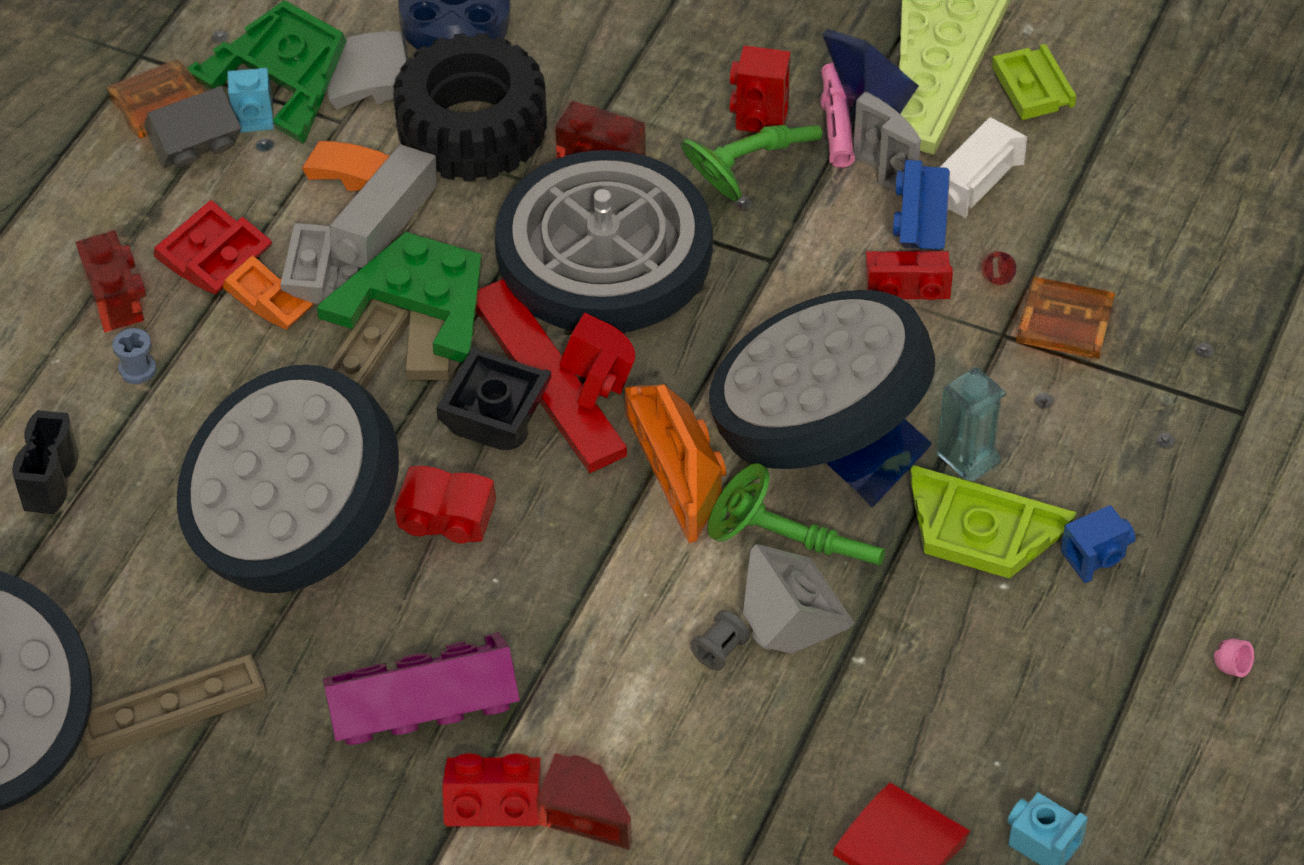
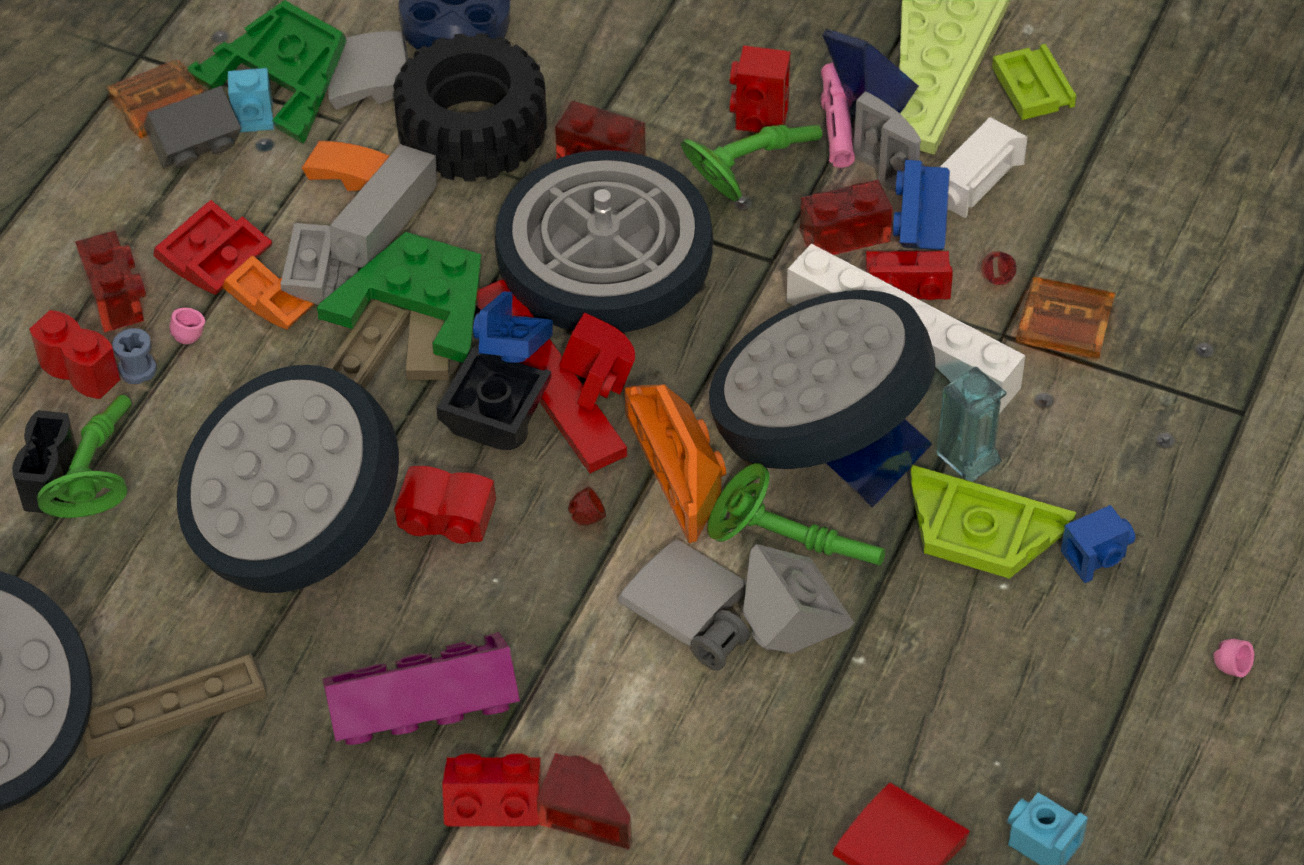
(75, 354): none -> red brick
(80, 480): none -> bright green dish
(186, 325): none -> bright pink hinge
(508, 335): none -> blue bracket
(586, 507): none -> clear red hinge
(682, 591): none -> light grey slope
(847, 218): none -> clear red brick
(954, 343): none -> white arch

